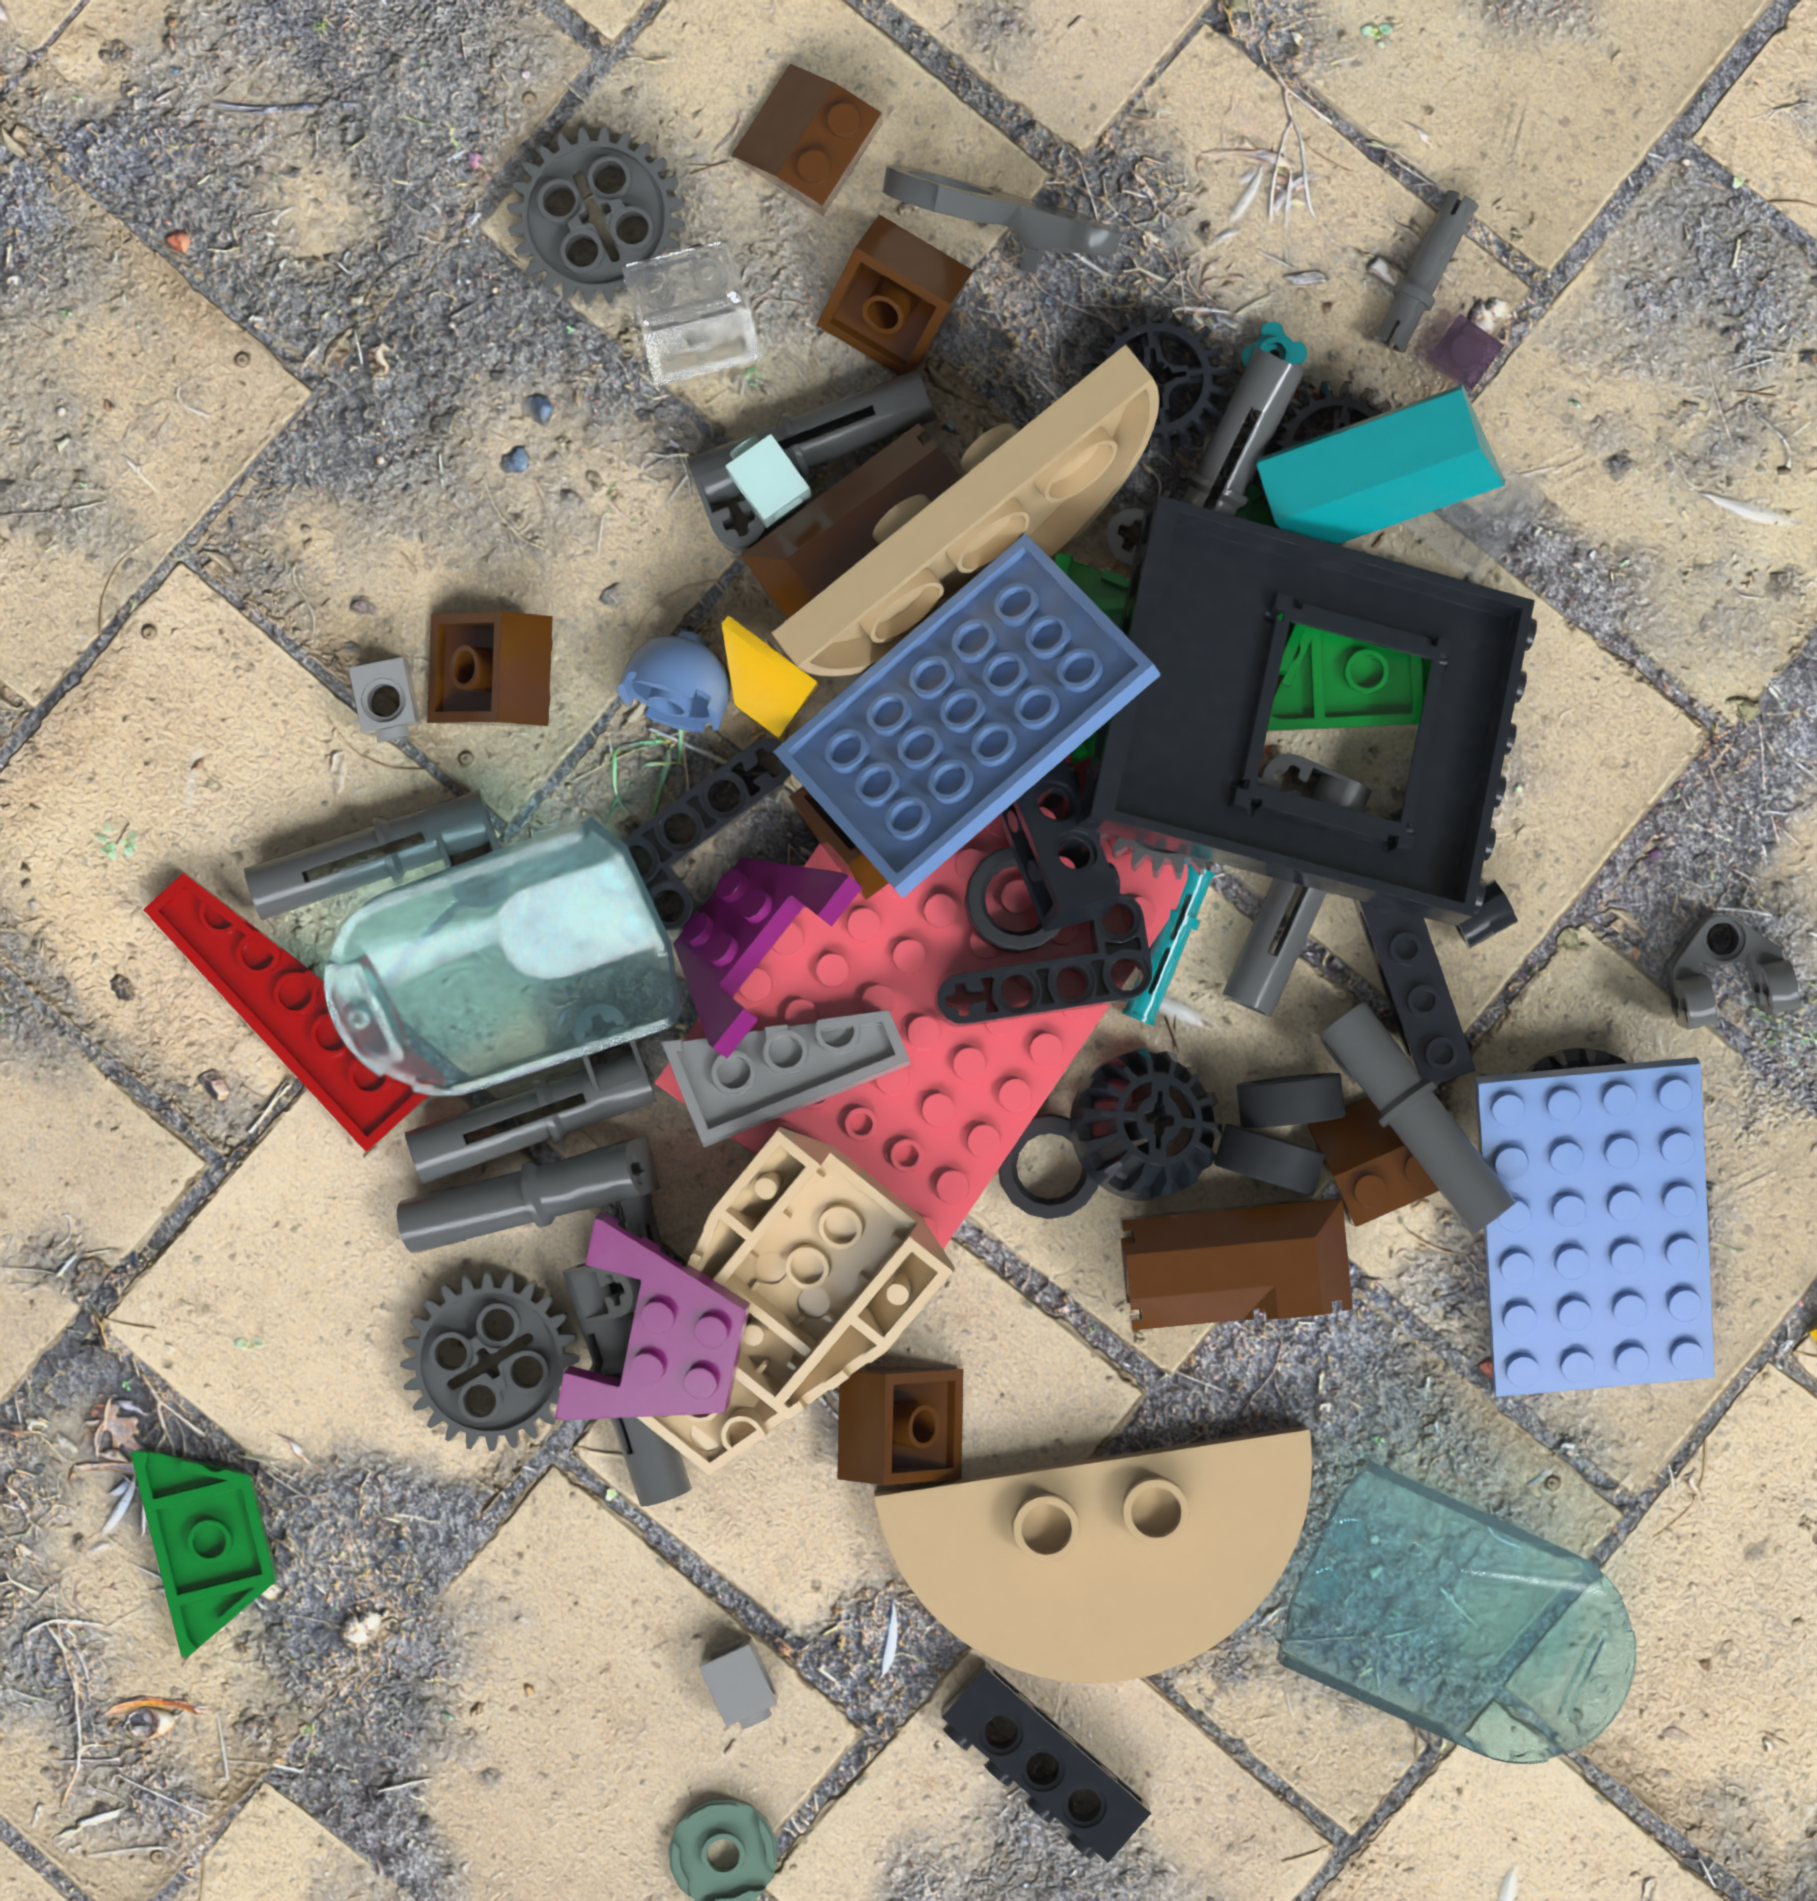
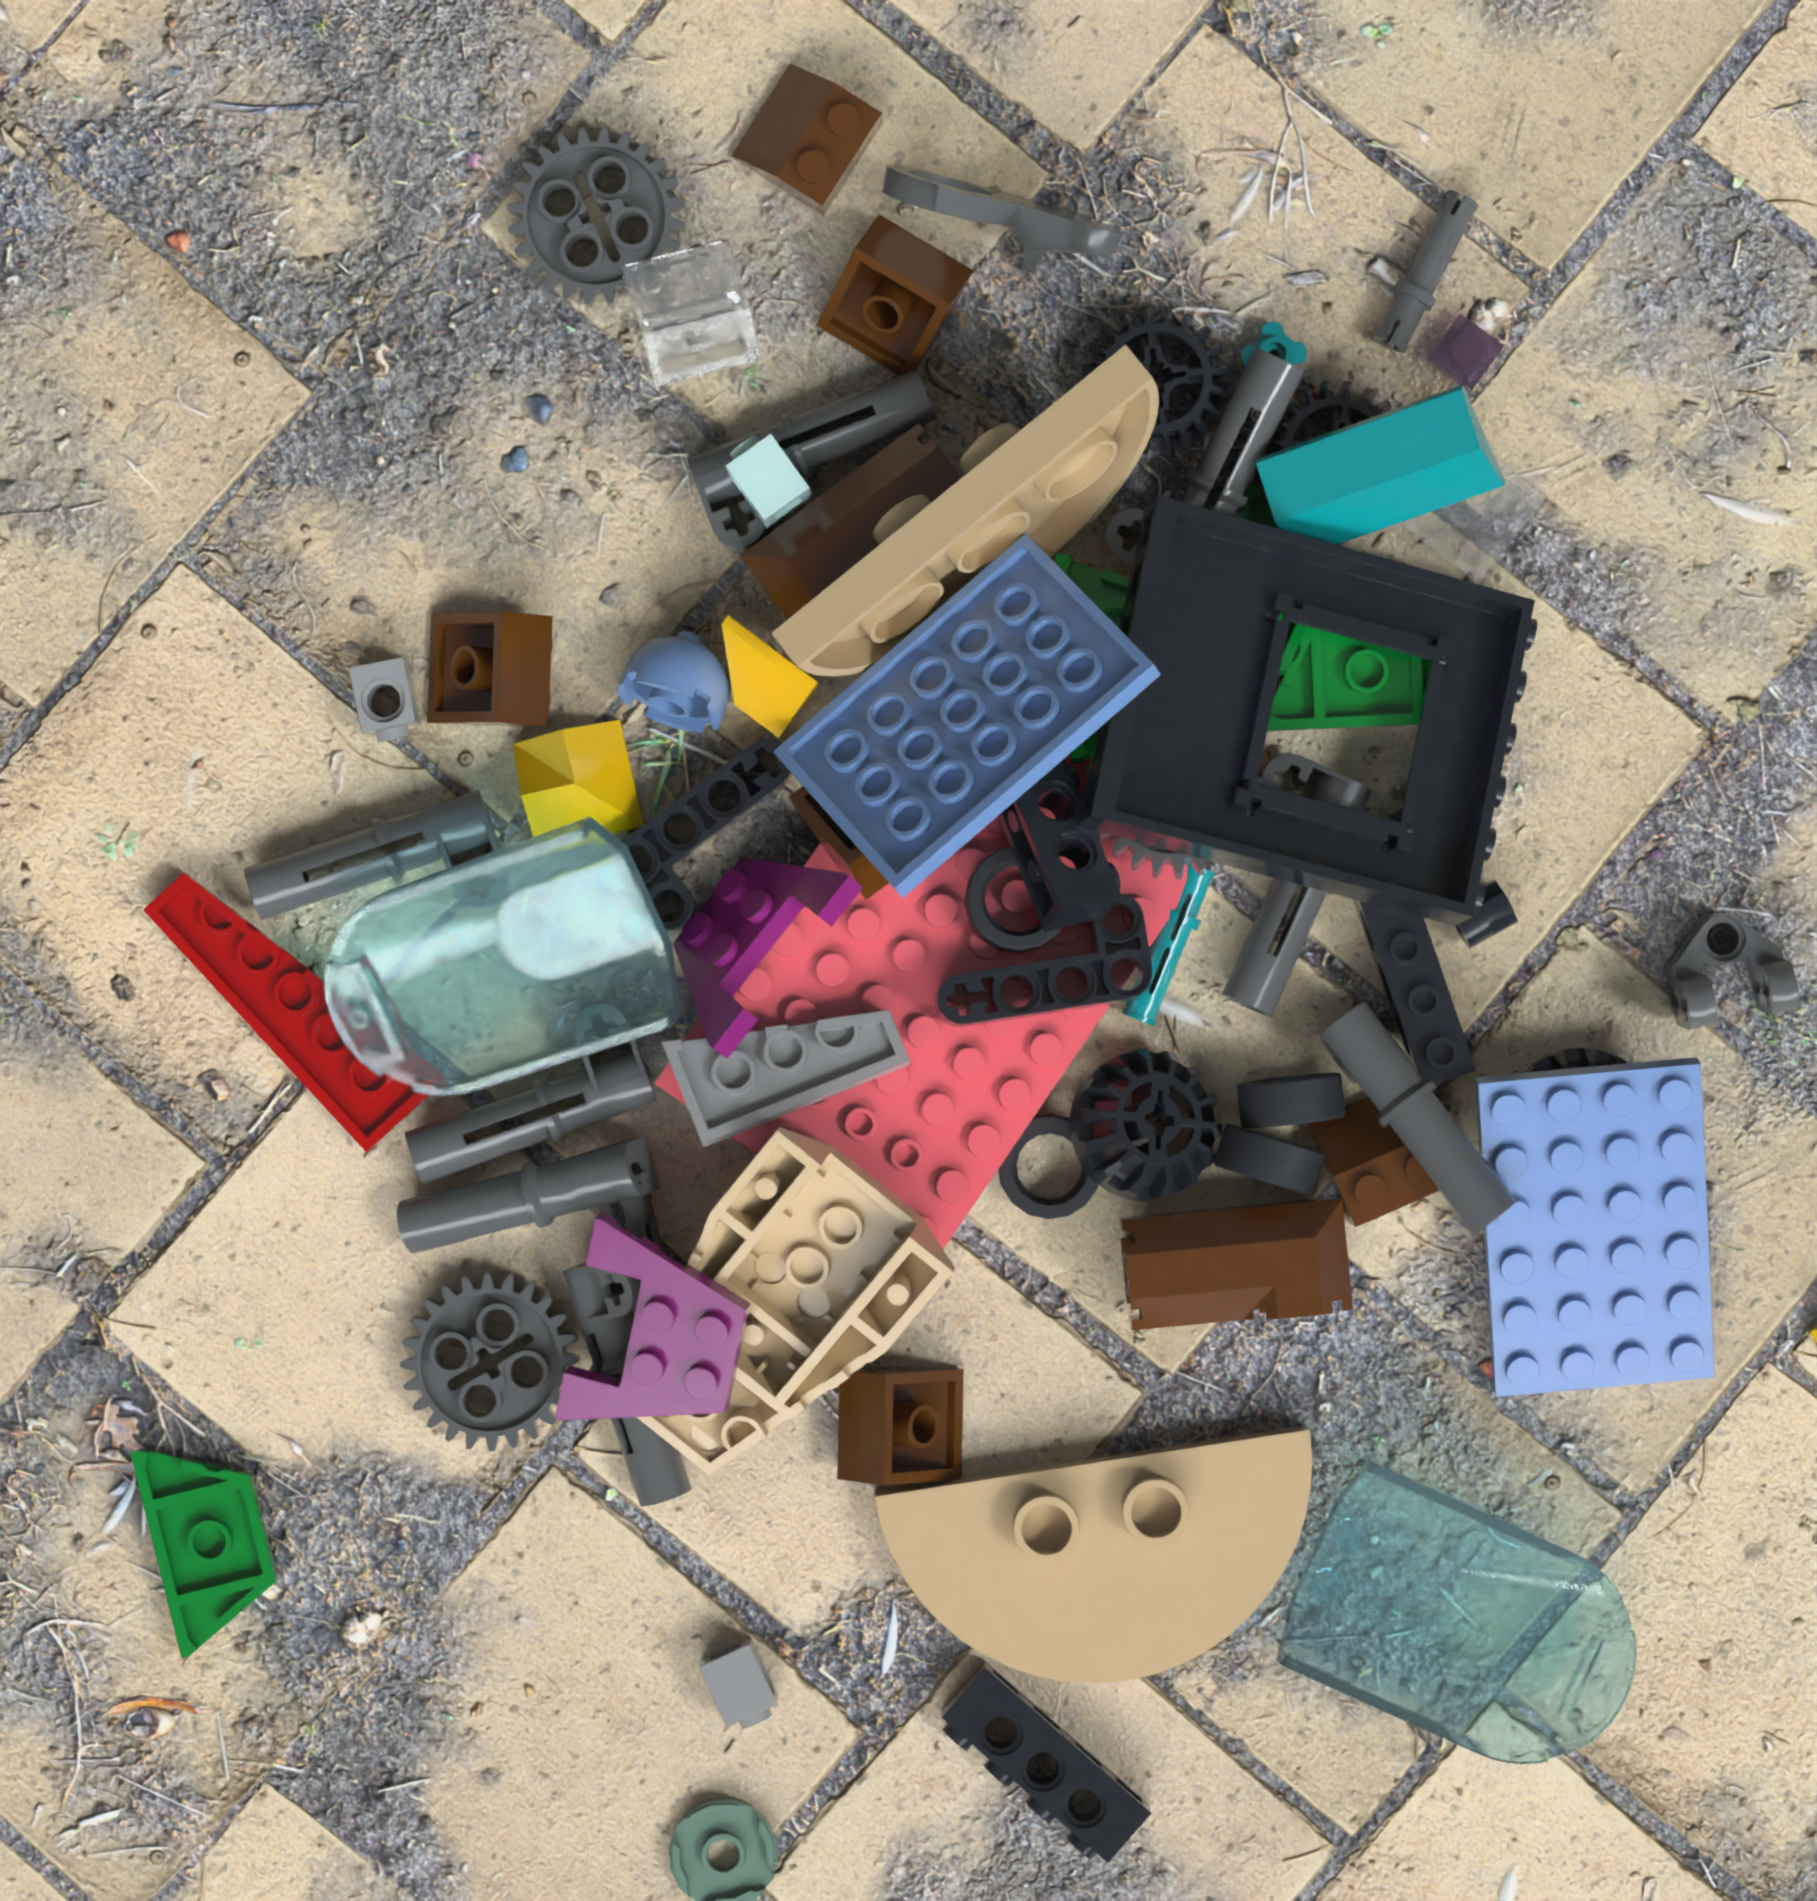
(576, 777): none -> yellow slope

